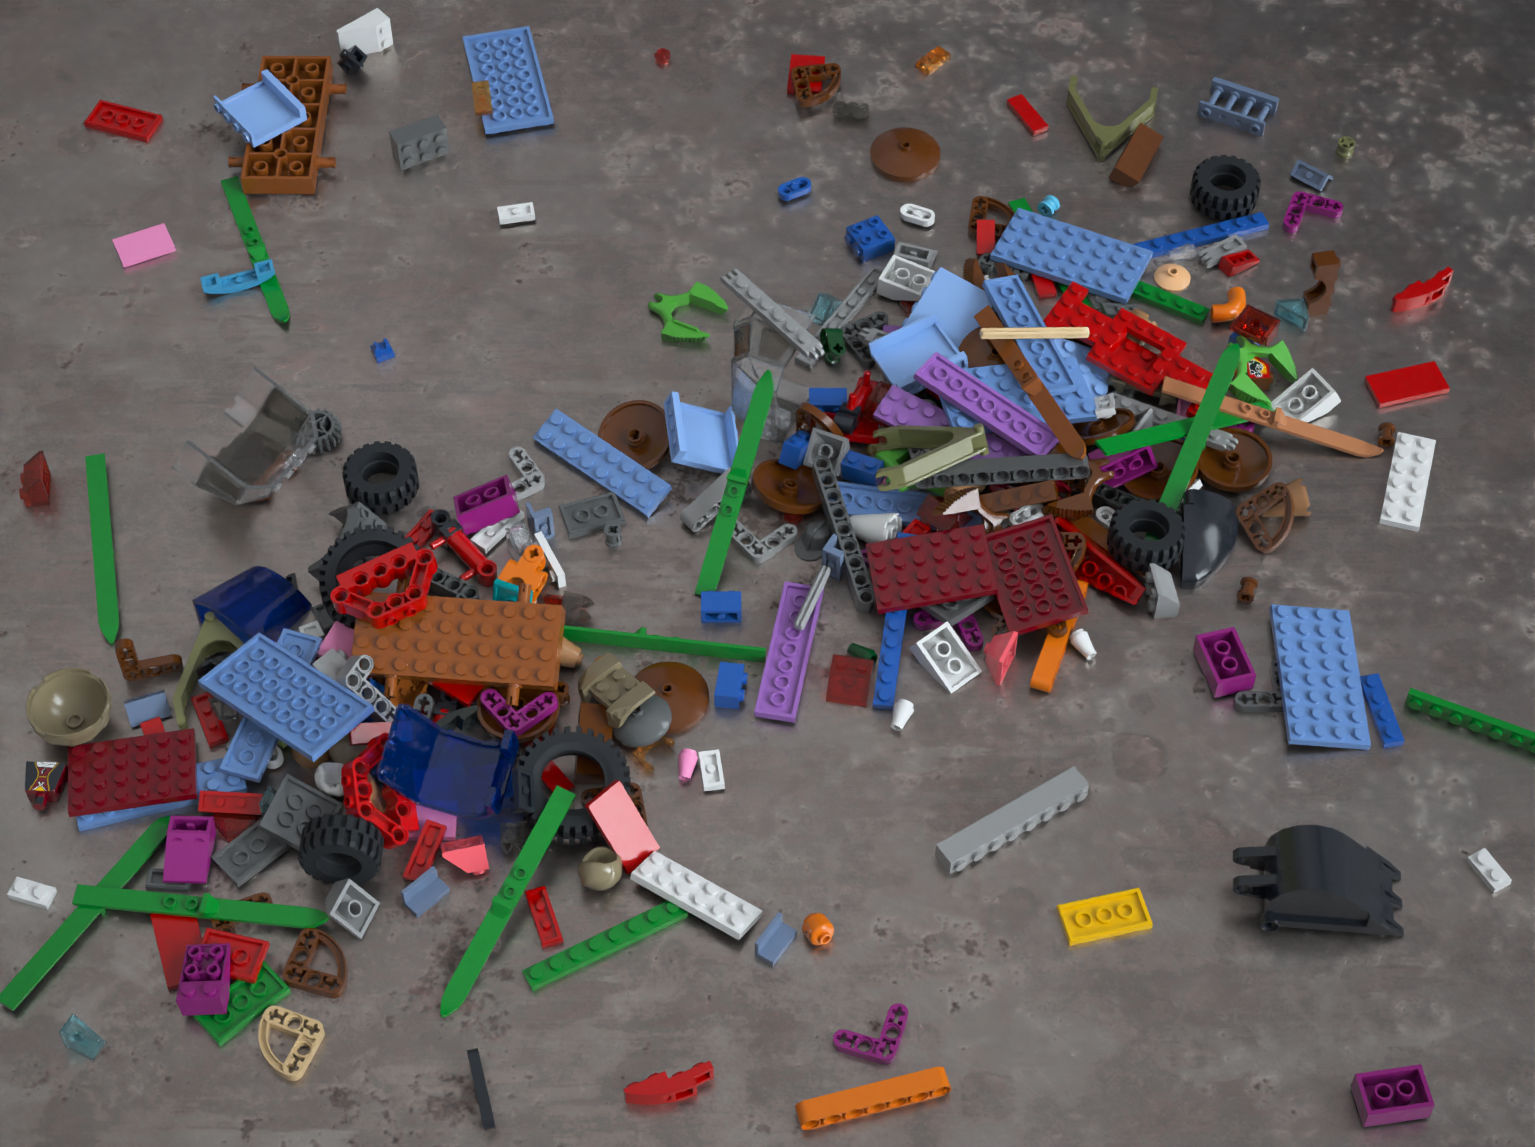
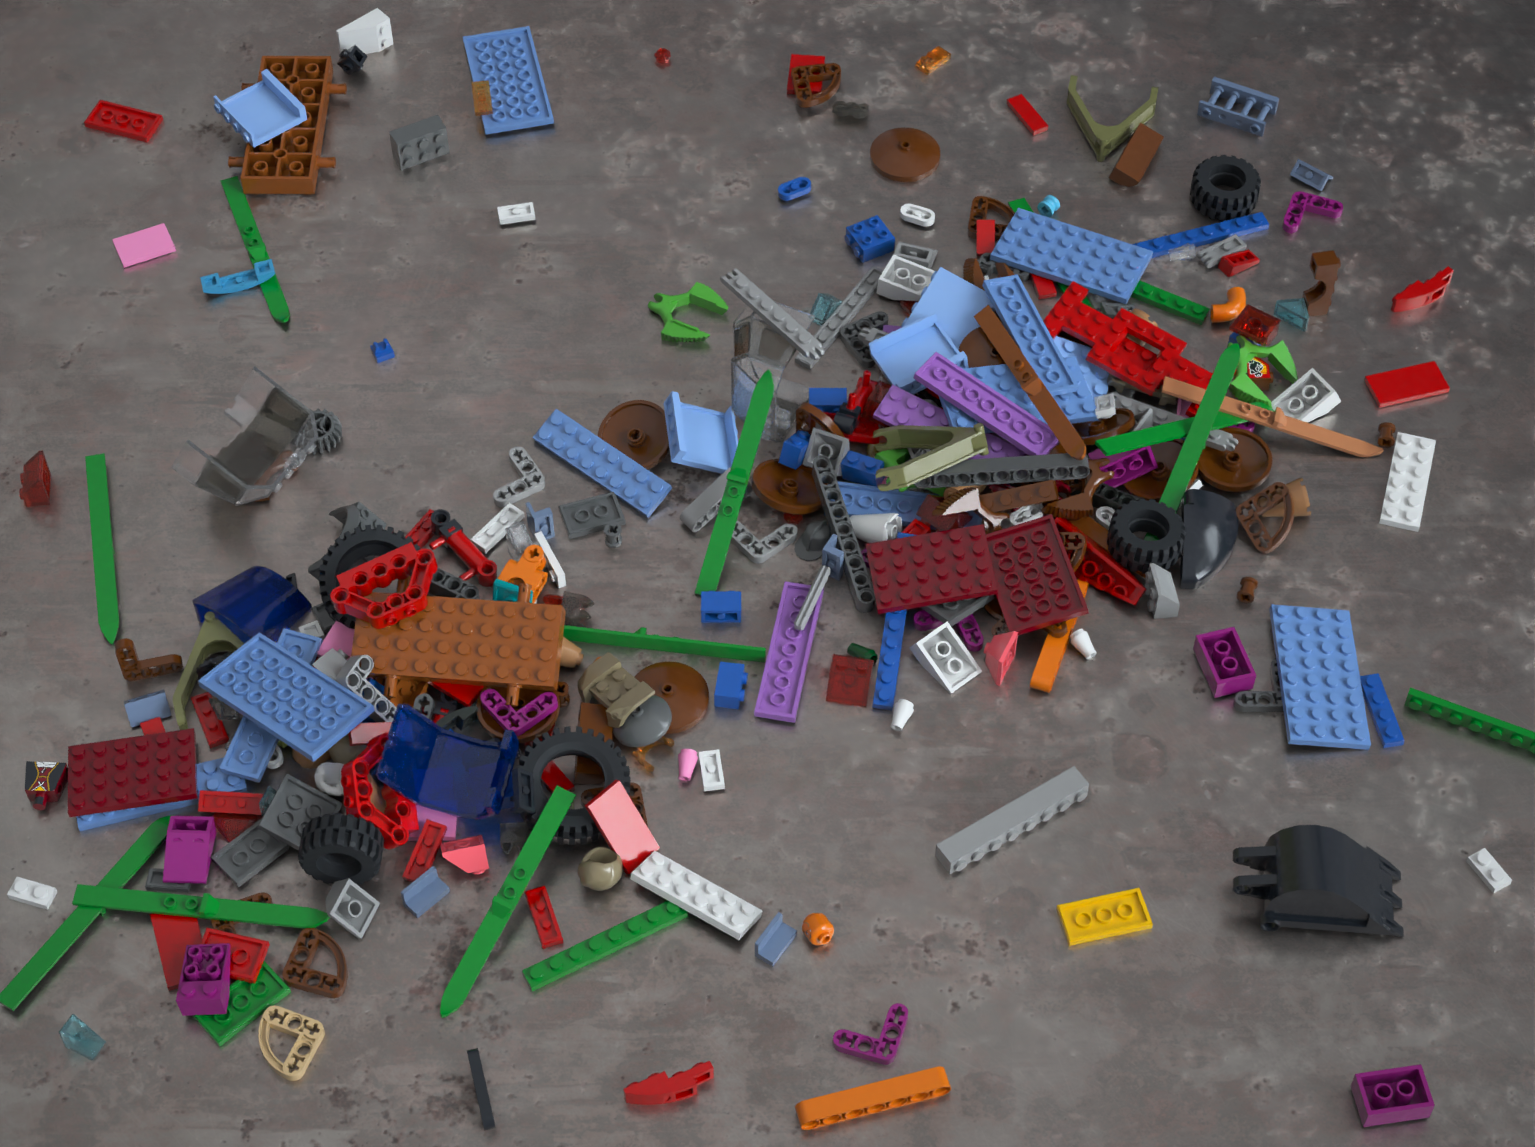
(69, 707): dark tan rock -> none
(381, 459): black tyre -> none
(486, 504): magenta brick -> none
(832, 344): dark green piece -> none
(1034, 332): tan axle -> none
(1172, 277): light nougat dish -> none
(1345, 147): olive wheel -> none

